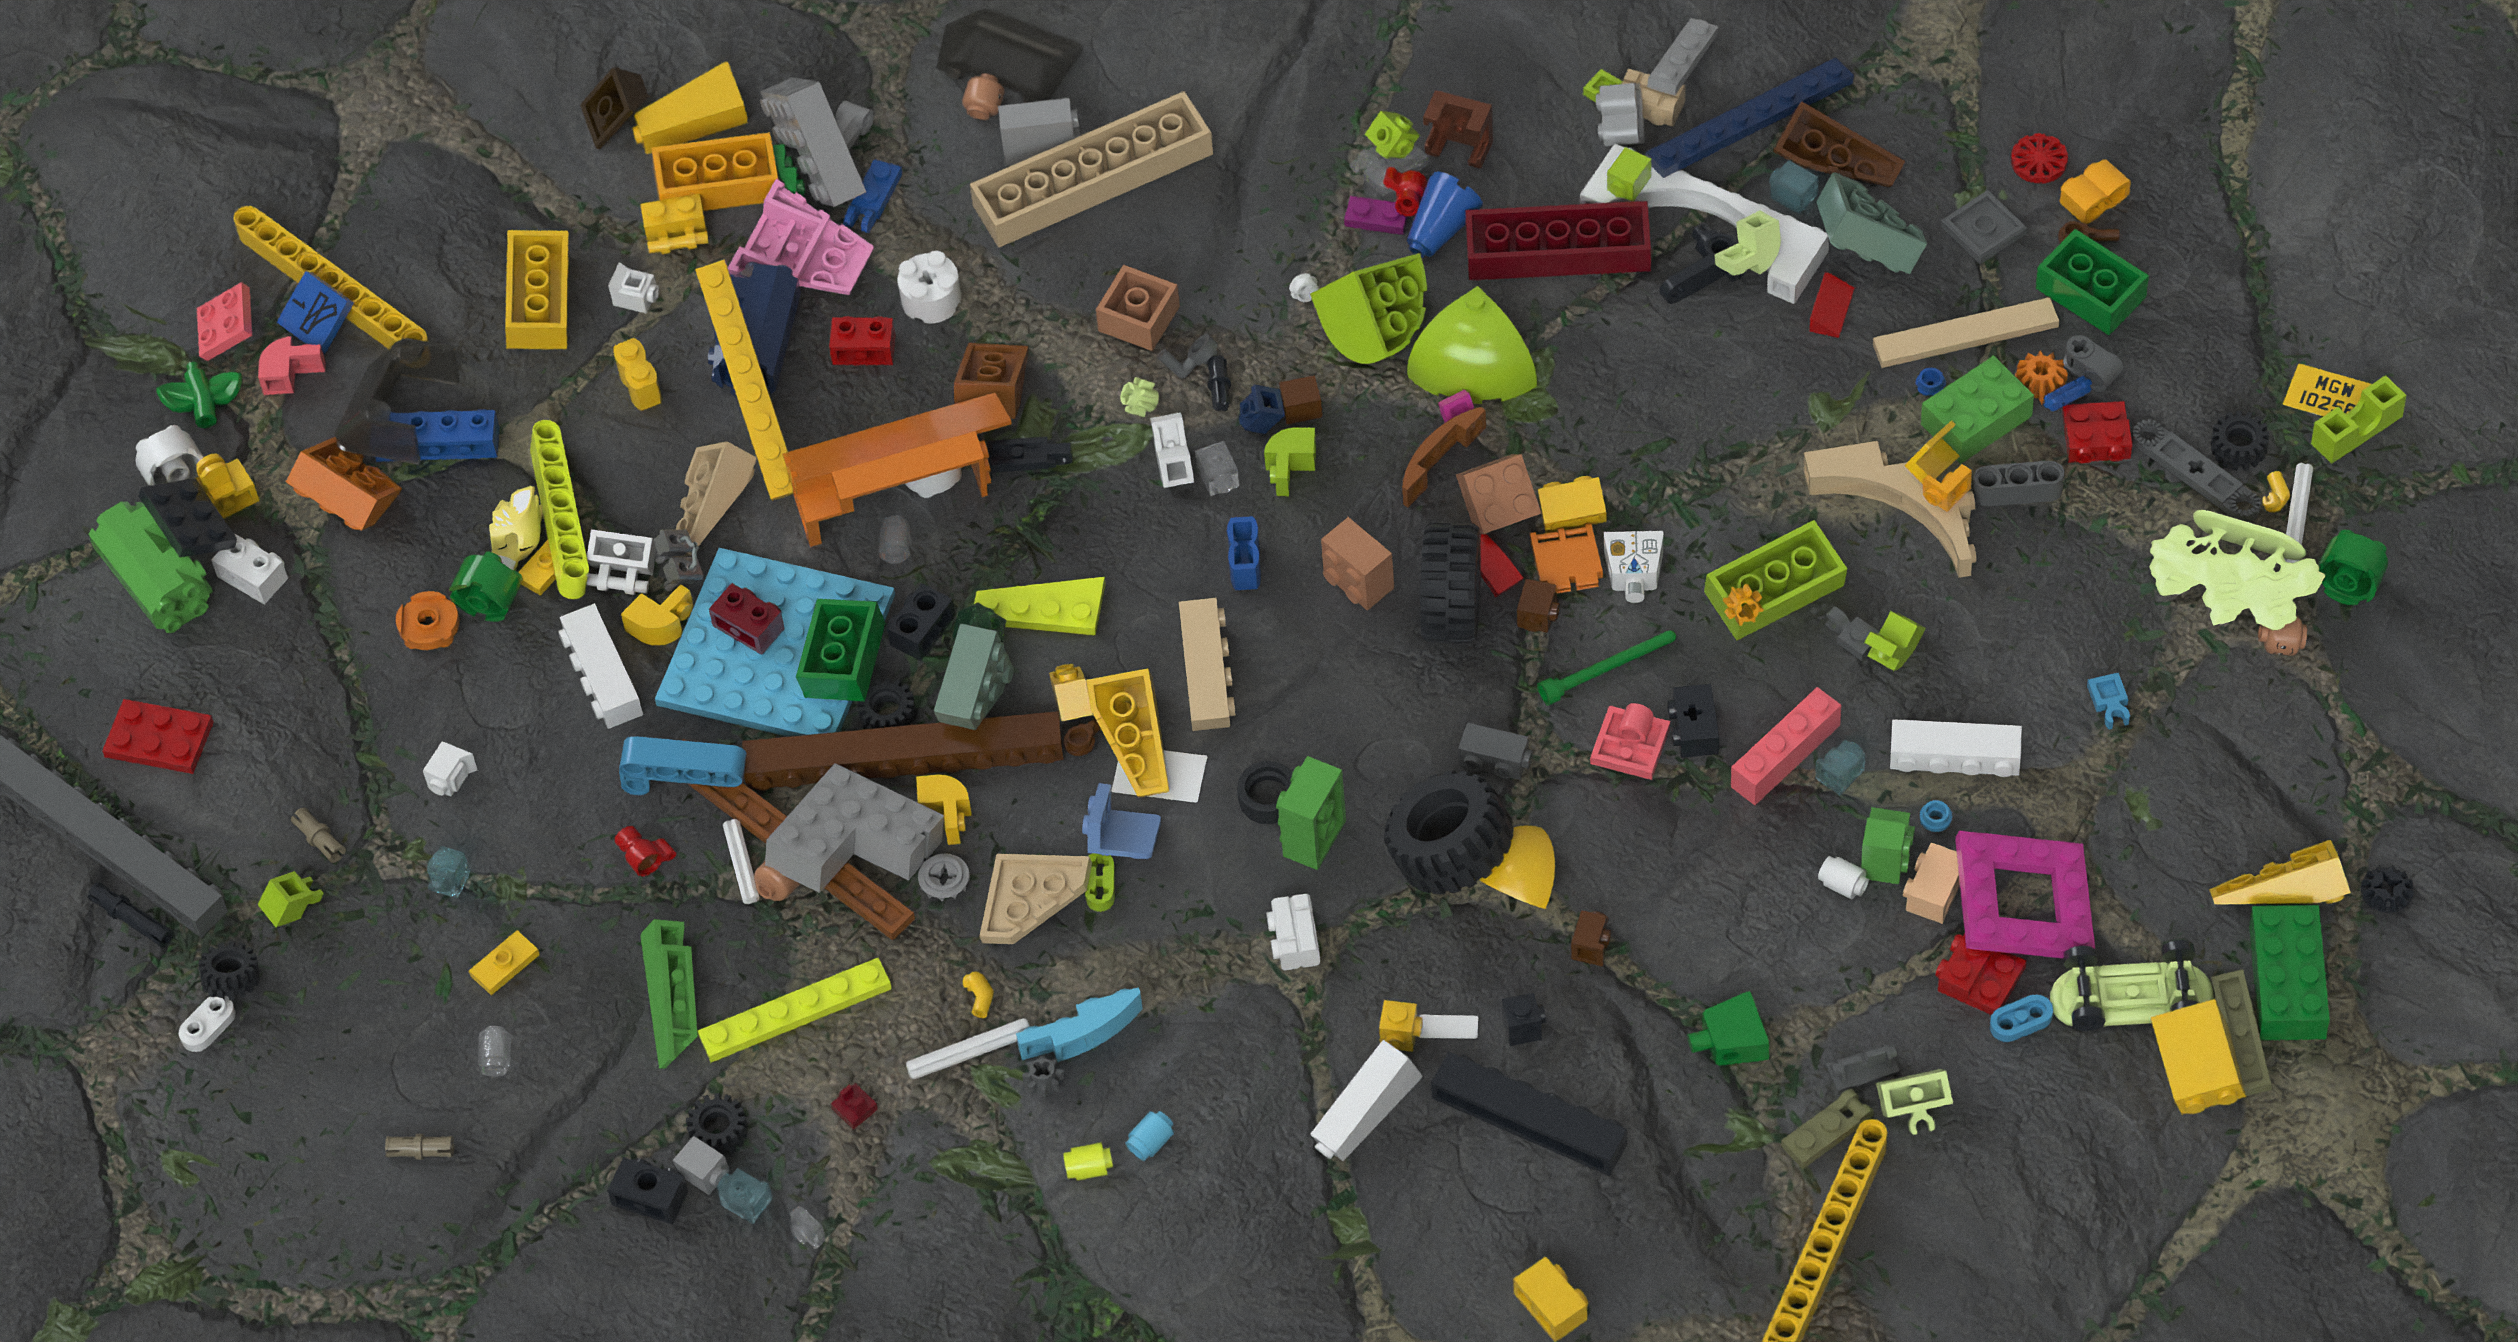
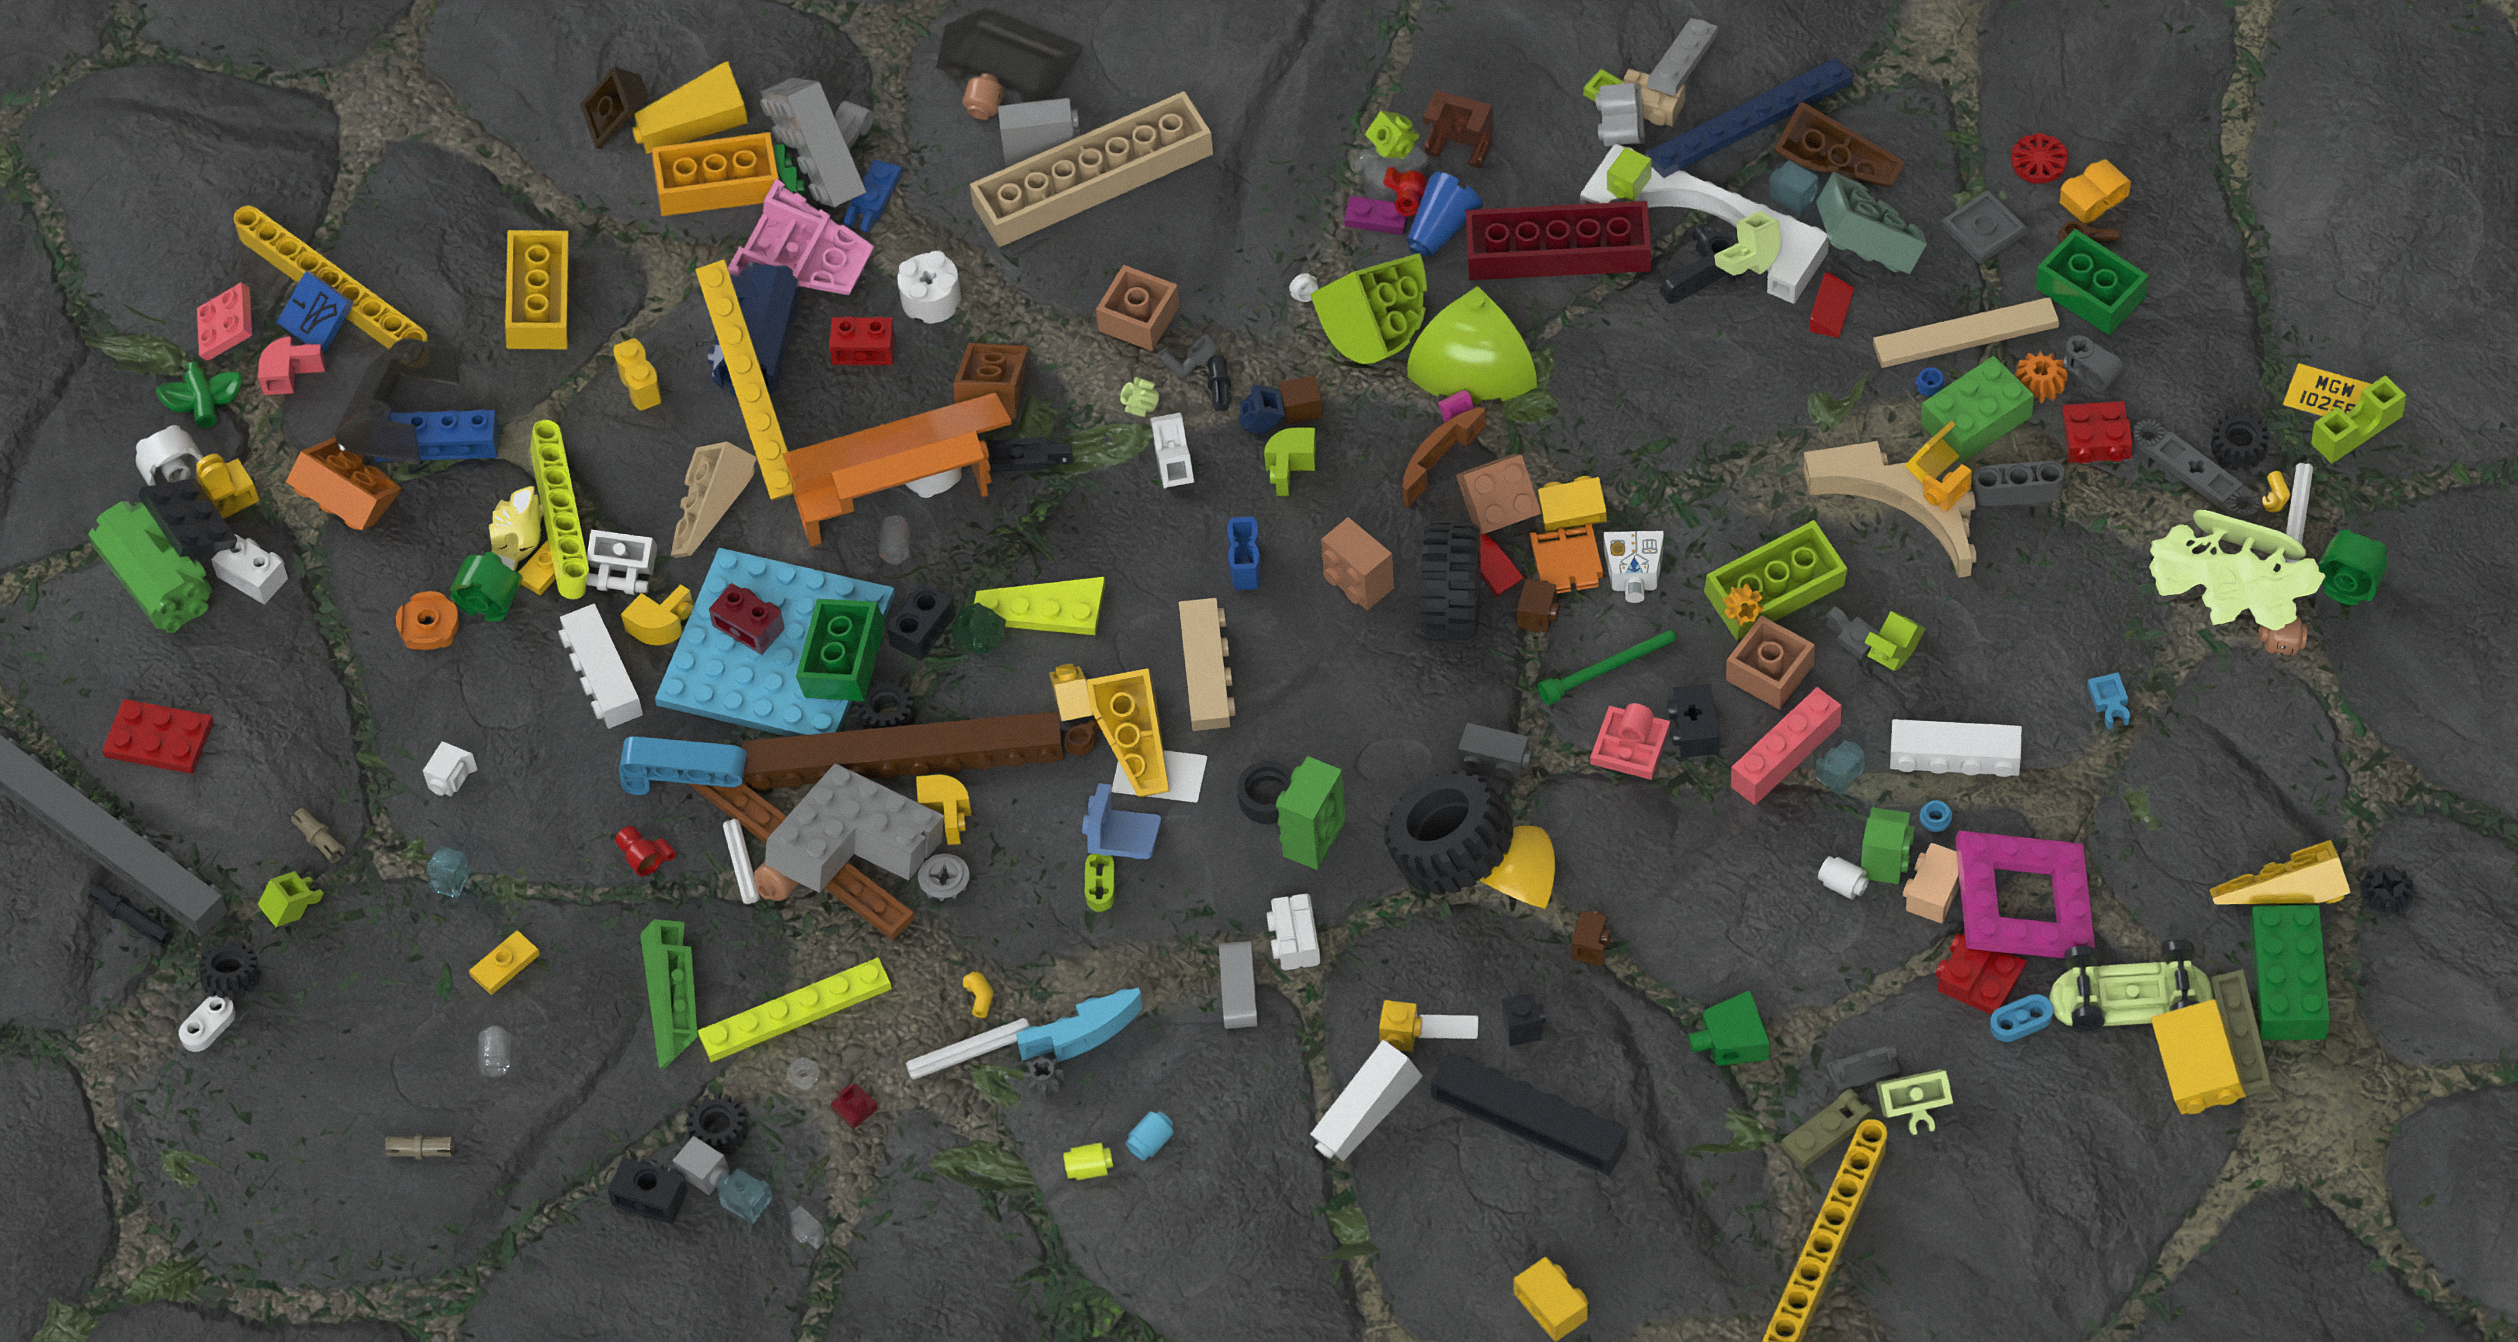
(633, 289): white window -> none
(674, 223): yellow brick -> none
(679, 569): flat silver piece -> none
(800, 1066): none -> clear plate
(973, 677): sand green brick -> none
(1030, 891): tan plate -> none
(1217, 468): clear brick -> none
(1238, 985): none -> light grey beam
(1770, 662): none -> nougat brick
(2067, 393): blue axle -> none

